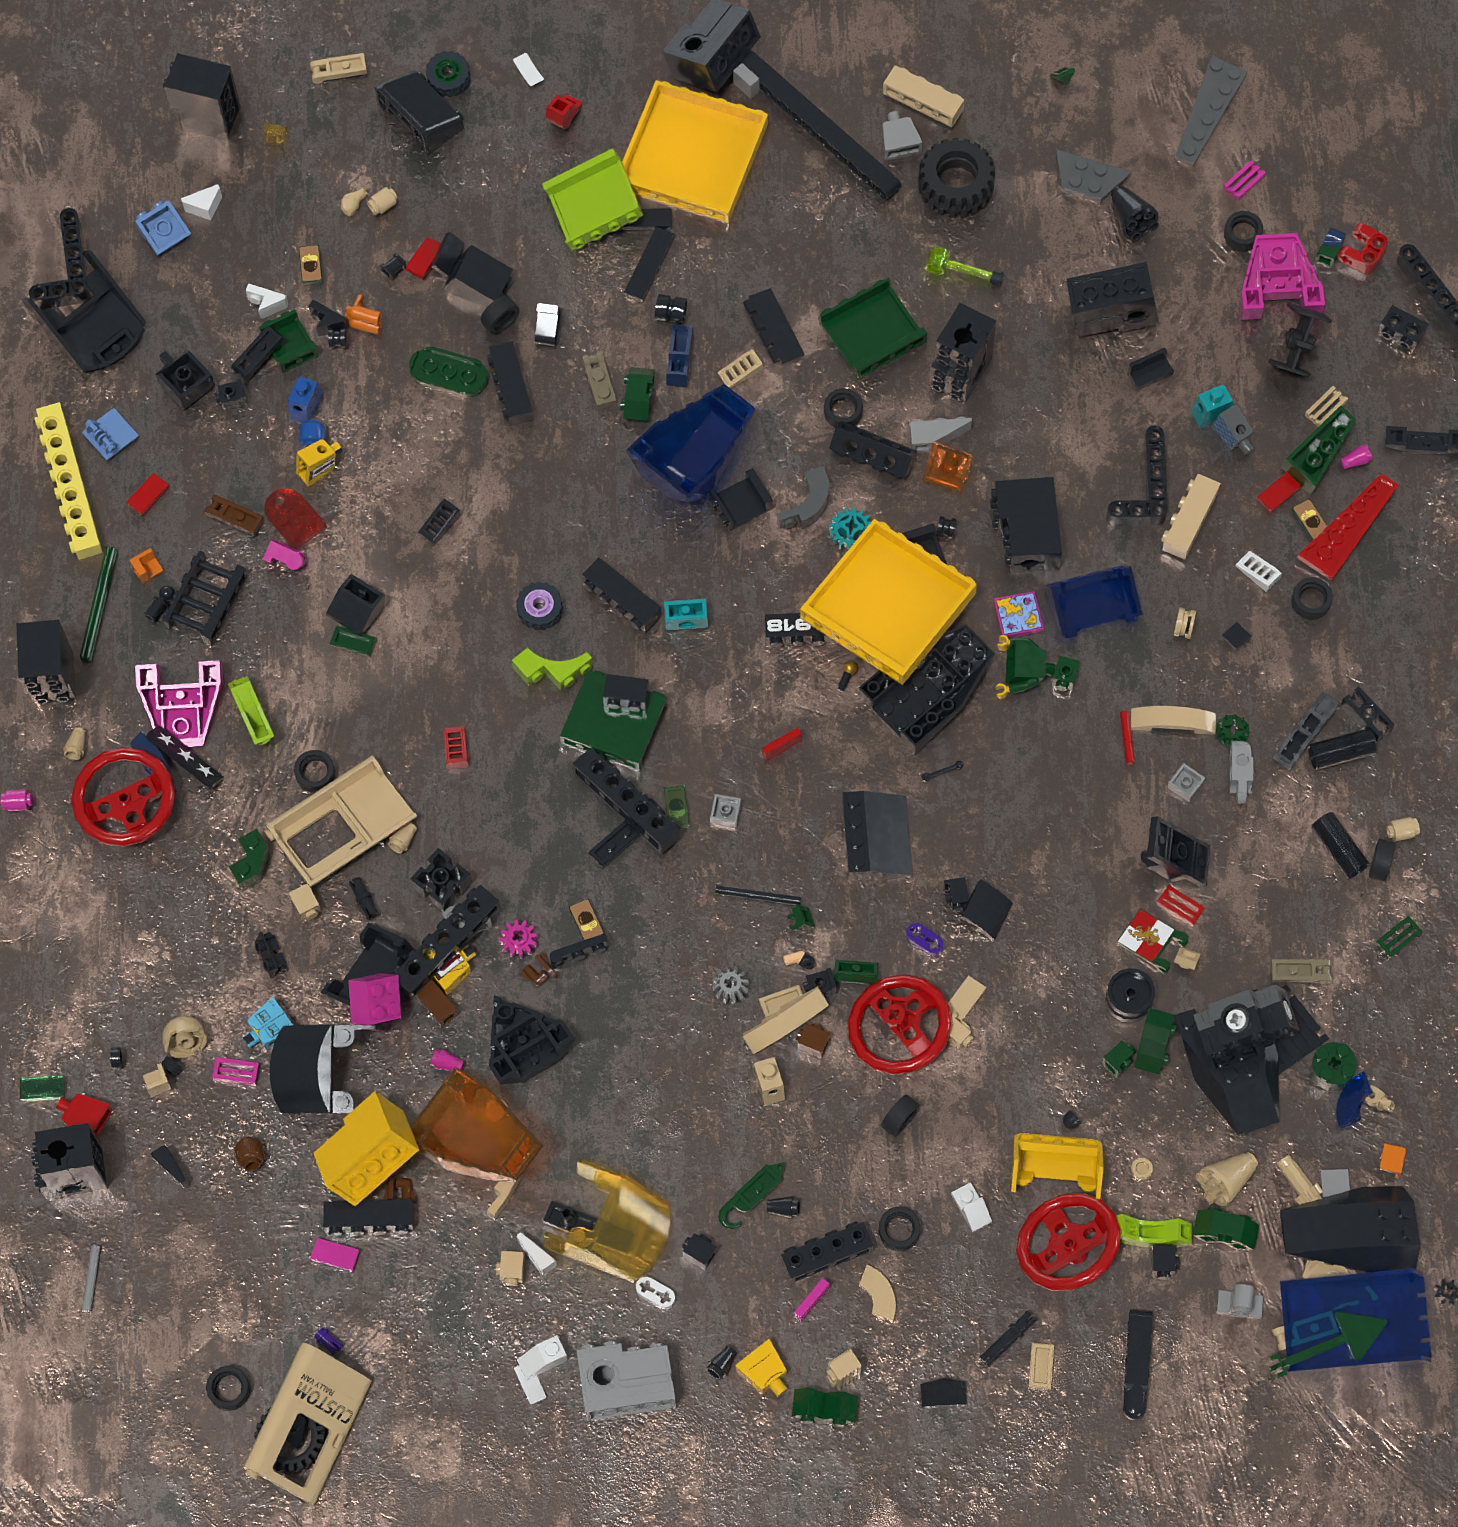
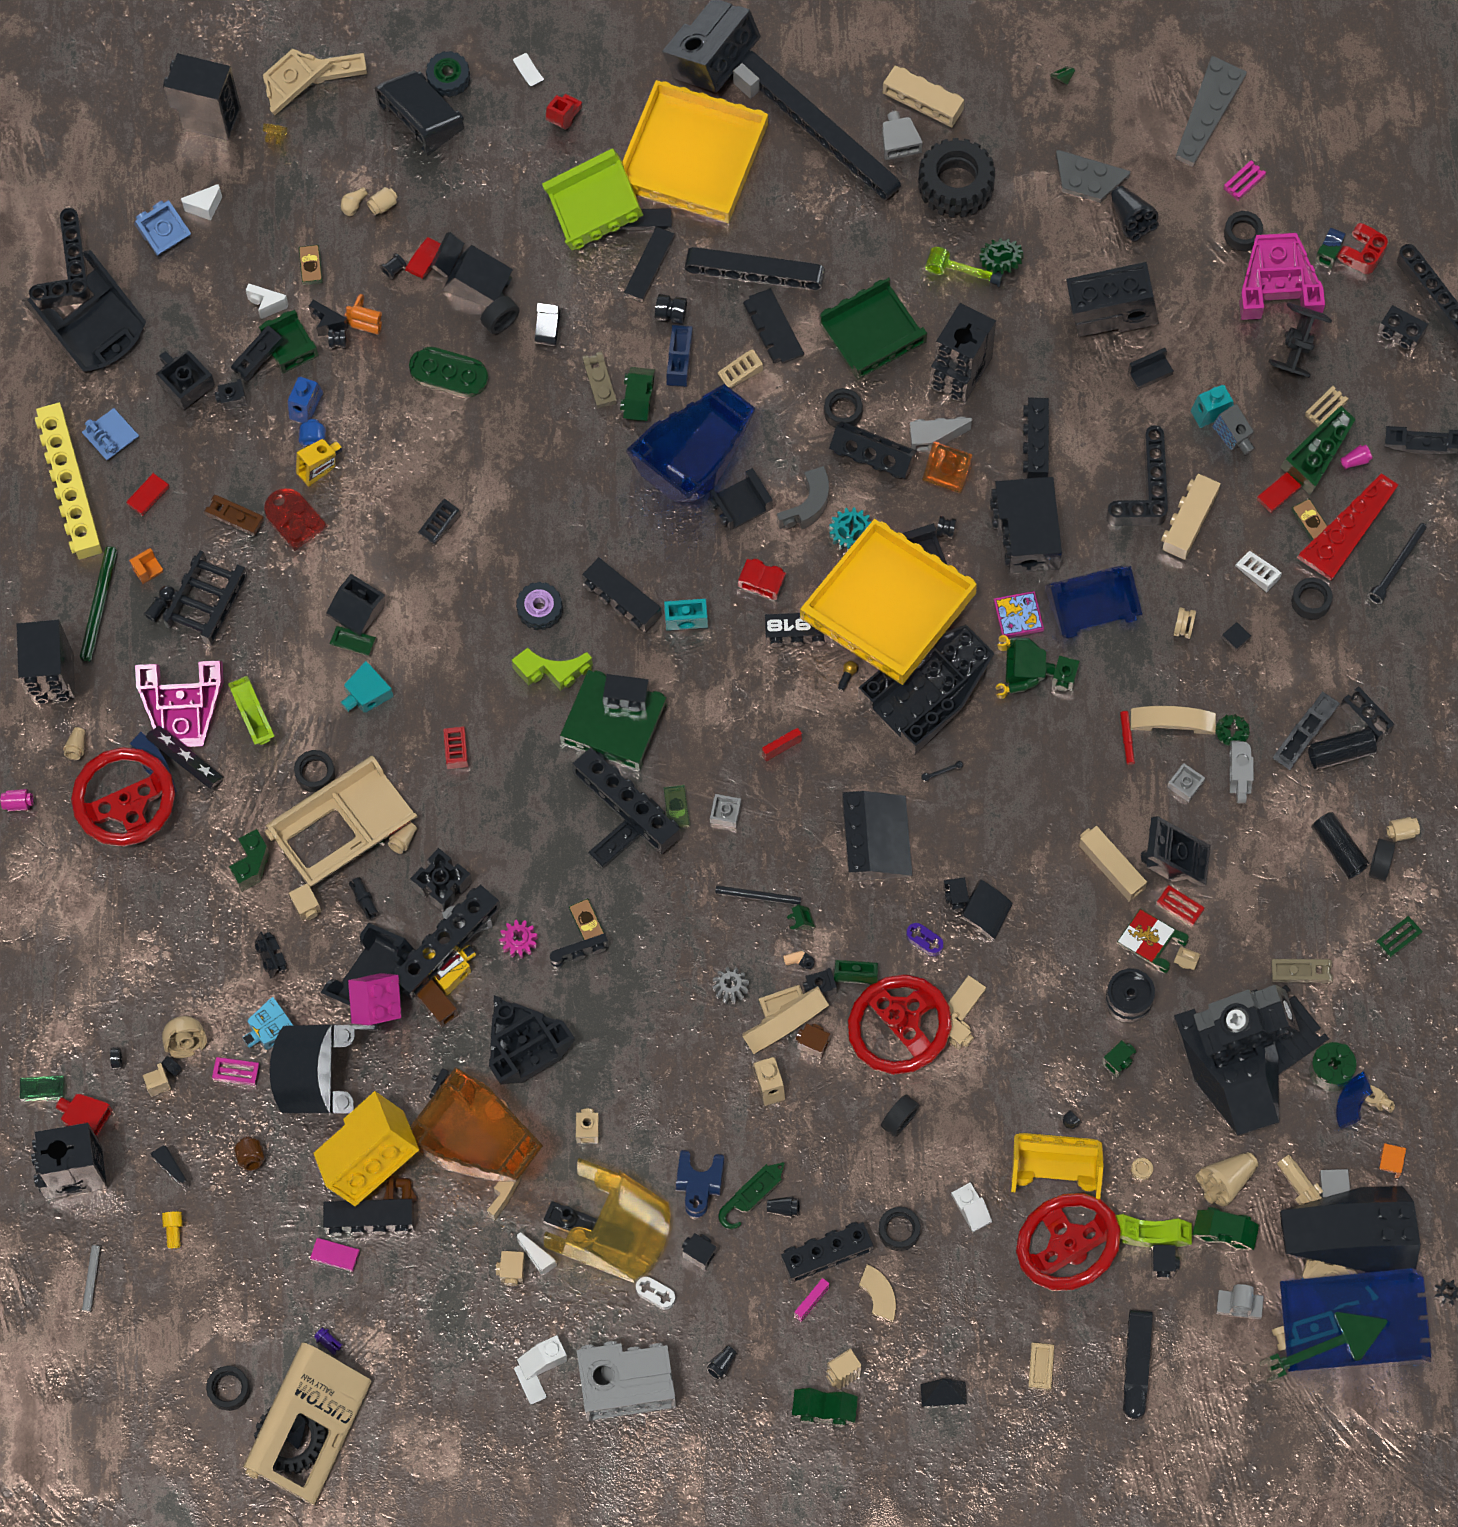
(172, 1222): none -> yellow piece
(290, 556): dark pink leg -> none
(291, 76): none -> tan wing
(366, 689): none -> teal torso
(443, 1075): none -> black piece
(445, 1061): dark pink cone -> none
(511, 383): black brick -> none
(530, 974): reddish brown piece -> none
(589, 1133): none -> tan brick
(698, 1184): none -> dark blue piece
(754, 268): none -> black beam
(761, 578): none -> red brick
(764, 1369): yellow torso -> none
(1001, 256): none -> dark green gear
(1008, 1338): black pin -> none
(1037, 438): none -> black brick
(1112, 863): none -> tan brick
(1154, 1040): dark green brick -> none
(1378, 593): none -> black piece

